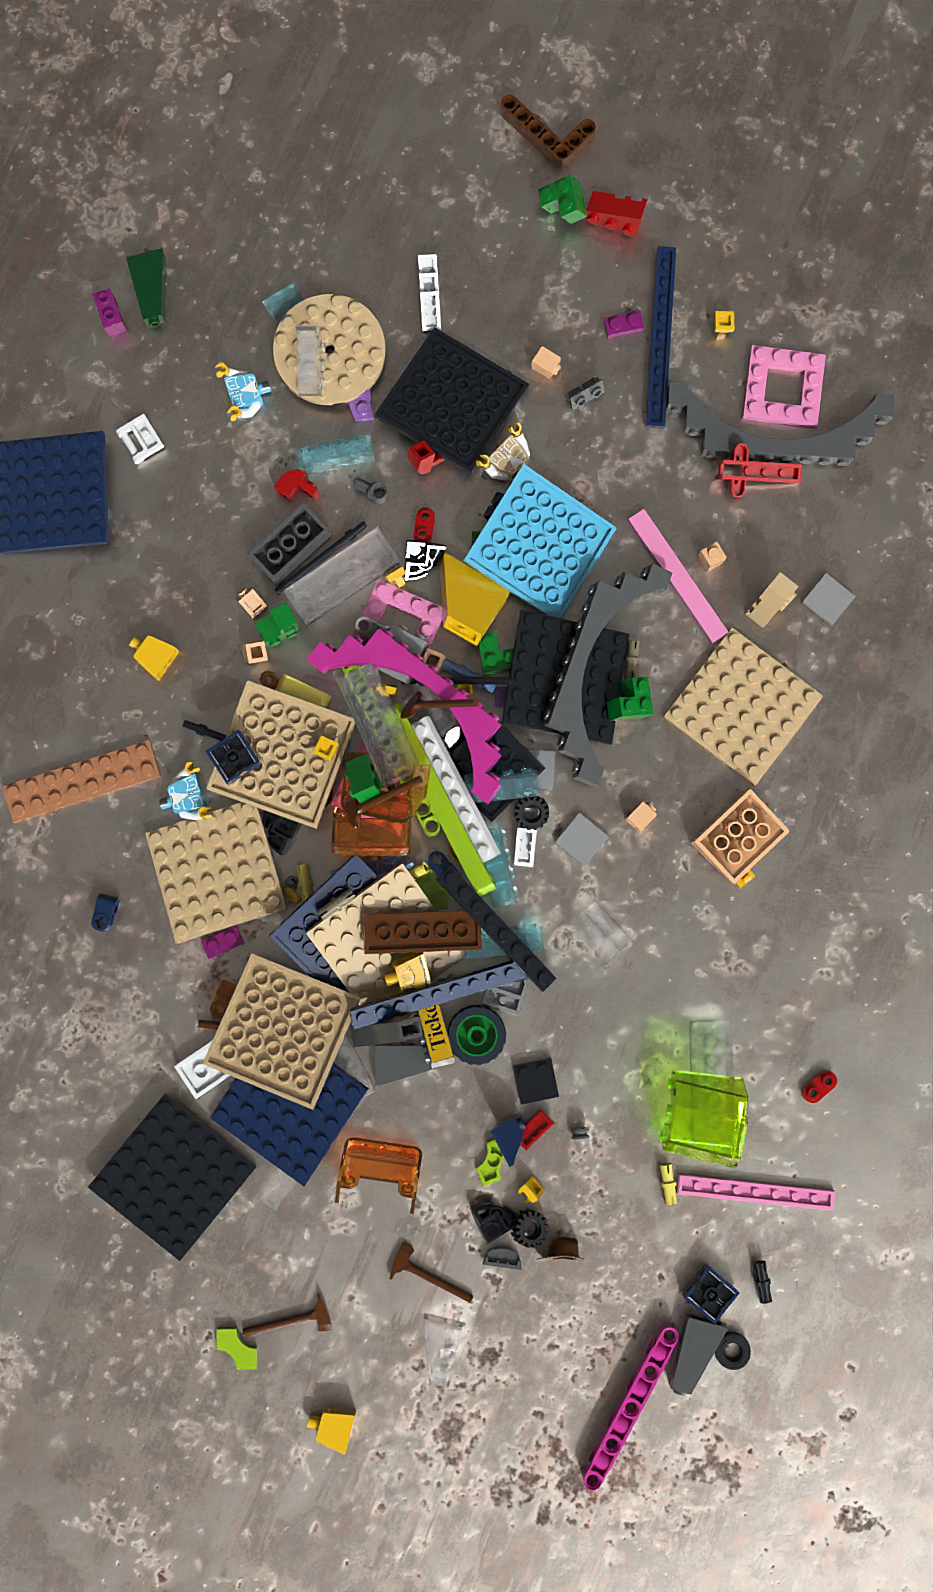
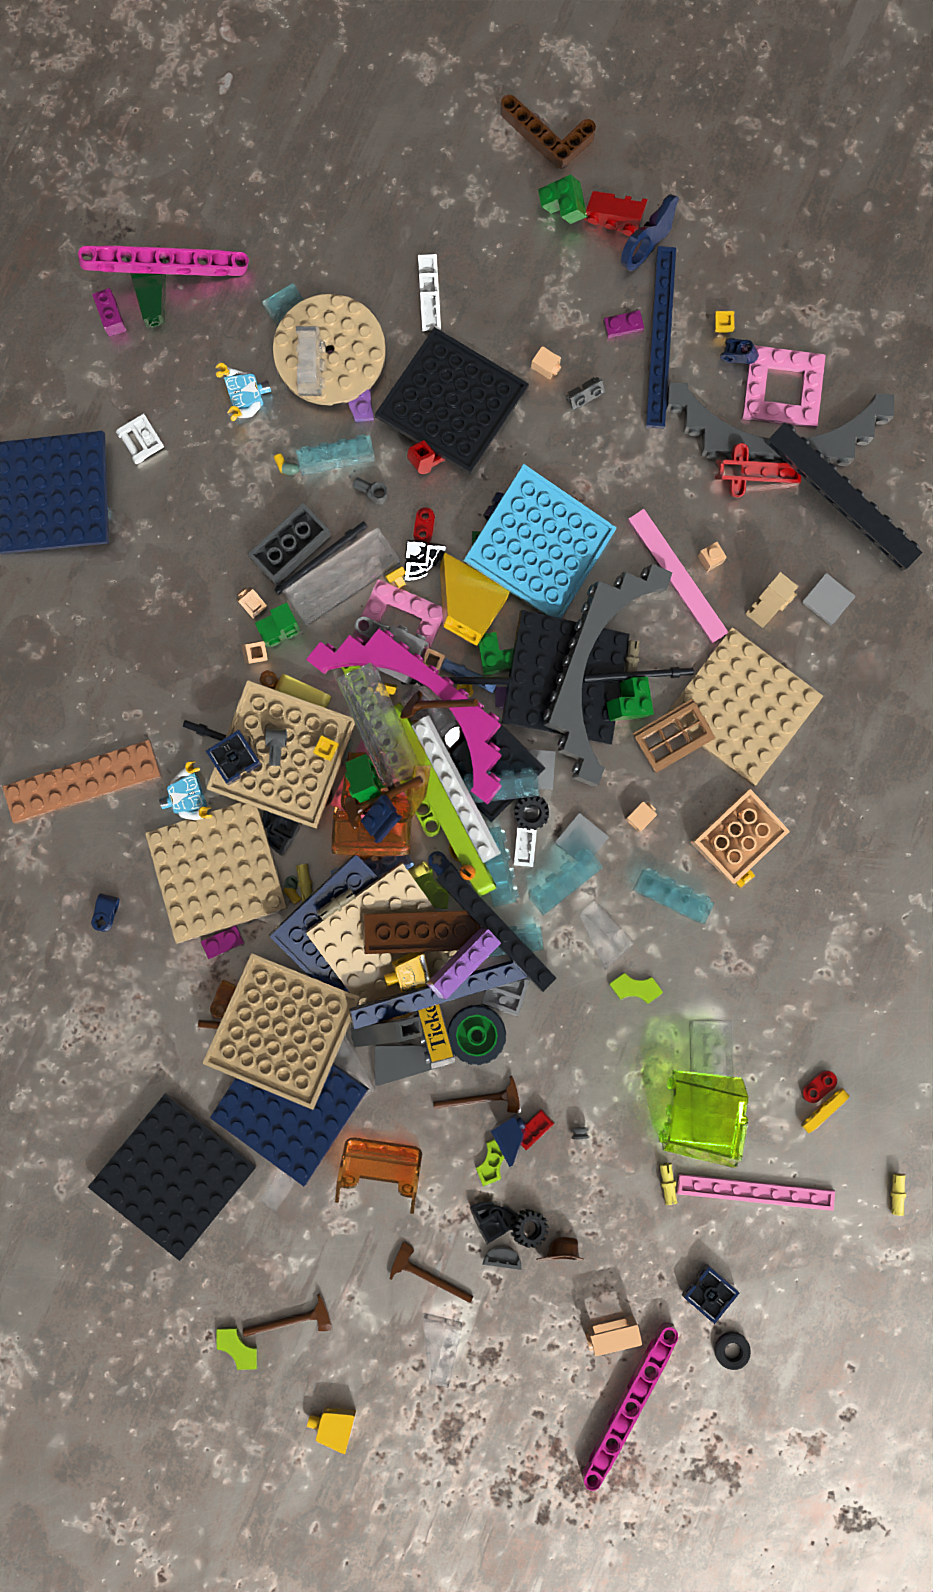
(148, 260): none -> dark pink beam
(154, 655): yellow torso -> none
(198, 1076): white plate -> none
(276, 740): none -> dark grey axle
(285, 467): none -> sand green arm
(293, 482): red brick -> none
(381, 818): none -> dark blue plate
(463, 963): none -> medium lavender brick
(470, 869): none -> orange hinge
(508, 457): torso -> none
(509, 1095): none -> reddish brown piece
(532, 1189): yellow tile -> none
(535, 1081): black plate -> none
(566, 881): none -> clear light blue brick
(613, 1336): none -> light nougat window
(644, 989): none -> lime tile
(652, 233): none -> dark blue animal
(673, 672): none -> black bar
(673, 896): none -> clear light blue brick
(683, 750): none -> medium nougat piece
(694, 1351): dark grey slope -> none
(737, 349): none -> dark blue piece
(762, 1281): black pin -> none
(825, 1110): none -> yellow beam
(844, 497): none -> black brick
(898, 1194): none -> light yellow pin

